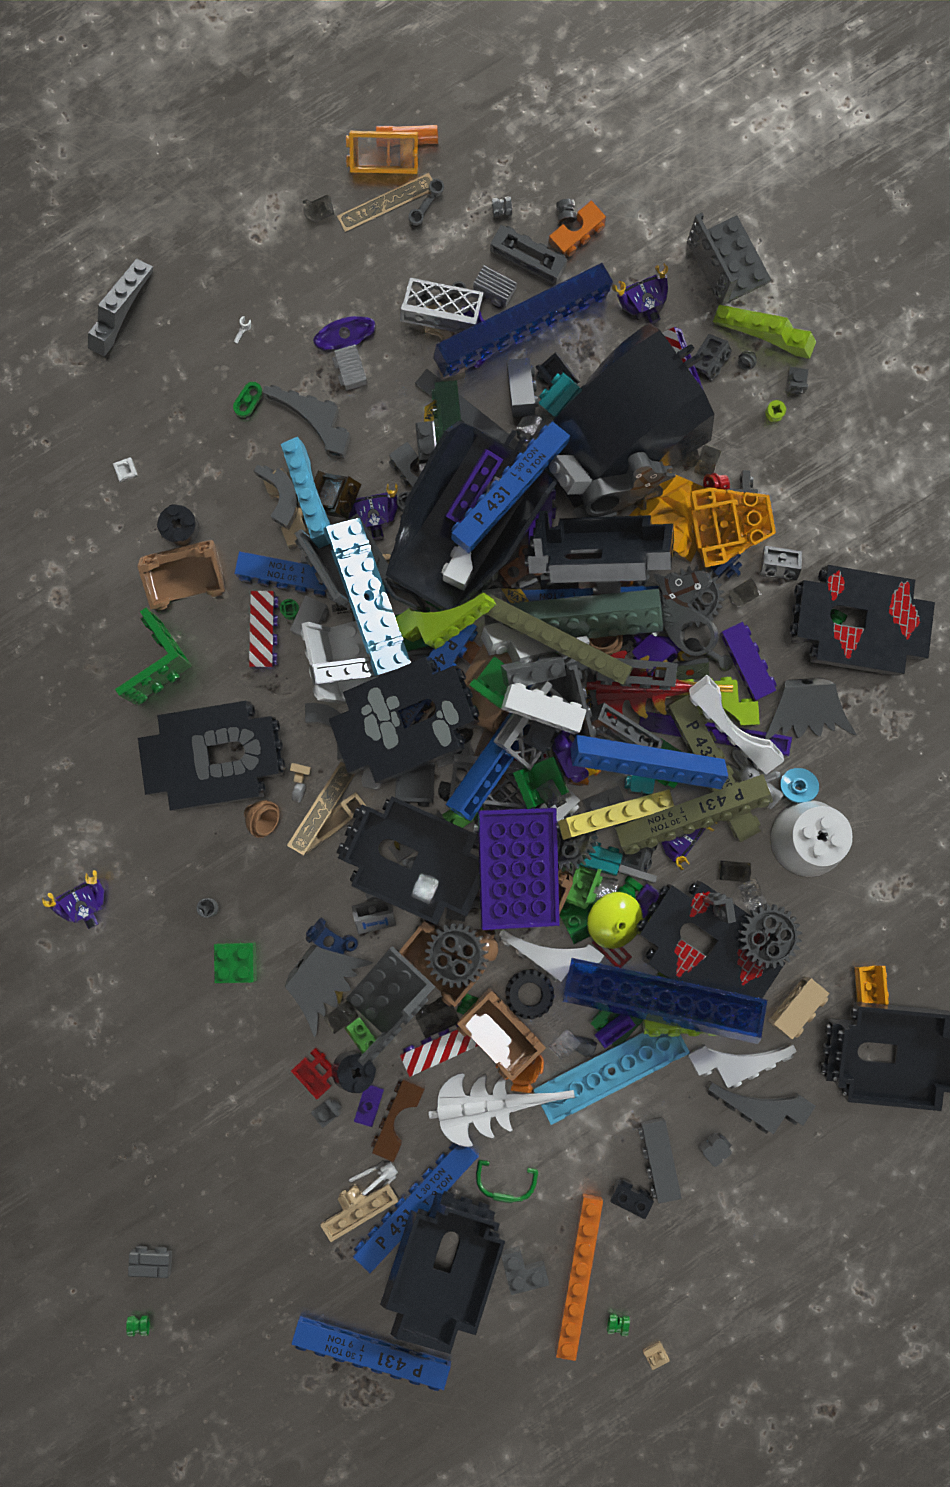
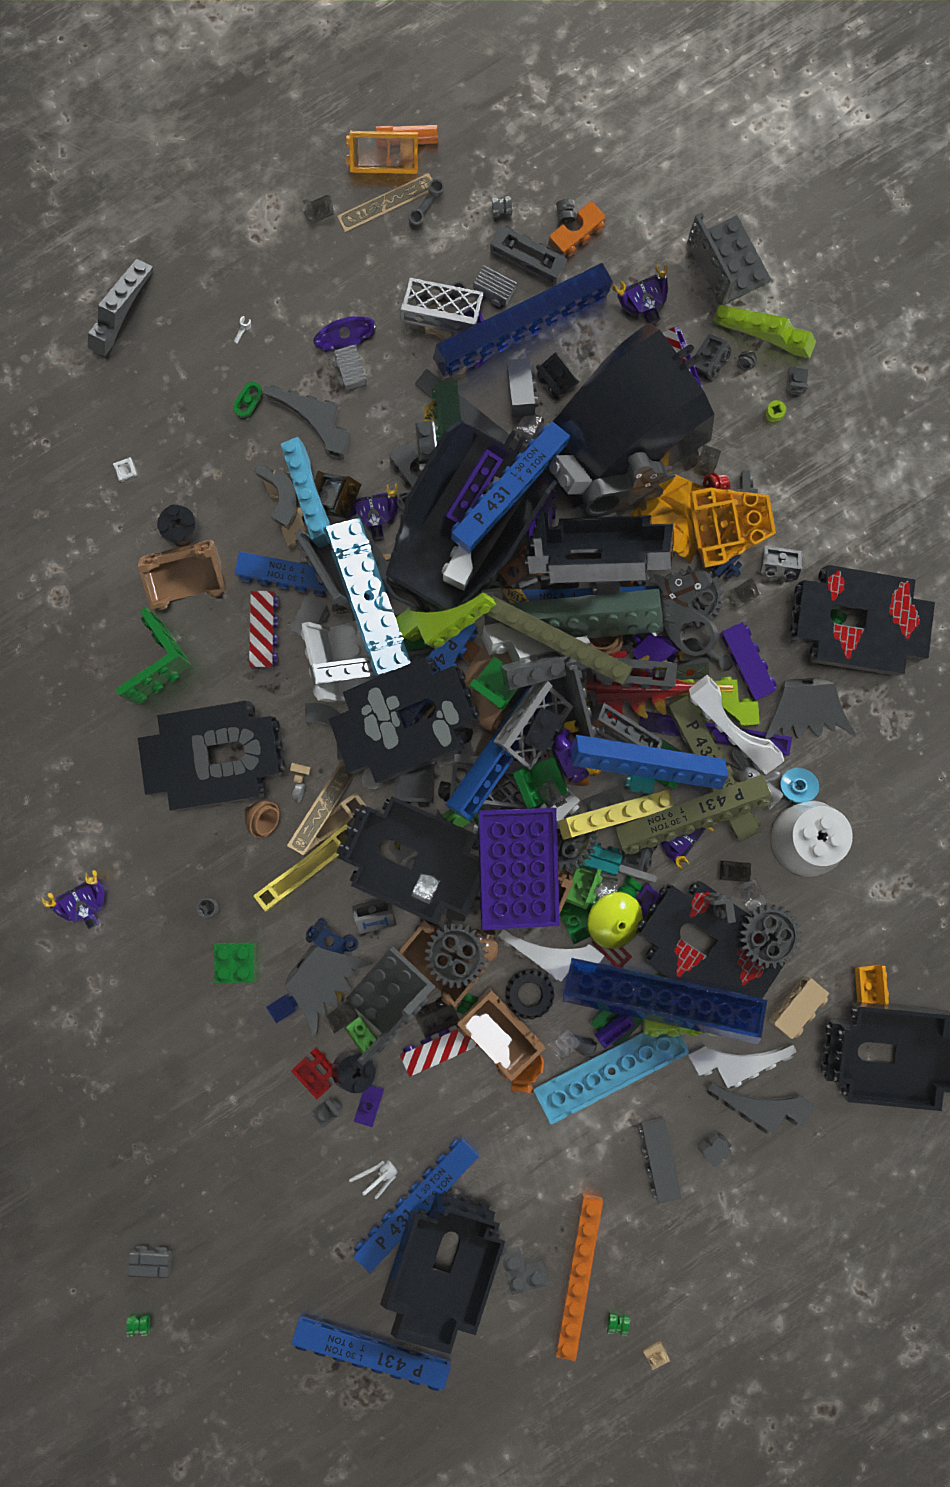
(282, 1007): none -> clear blue brick
(289, 612): green wheel -> none
(301, 872): none -> light yellow arch
(357, 1209): tan plate -> none
(388, 1142): reddish brown arch -> none
(458, 1110): white animal -> none
(503, 1197): green piece -> none
(543, 708): white brick -> none
(559, 394): teal brick -> none
(631, 1199): black bracket -> none

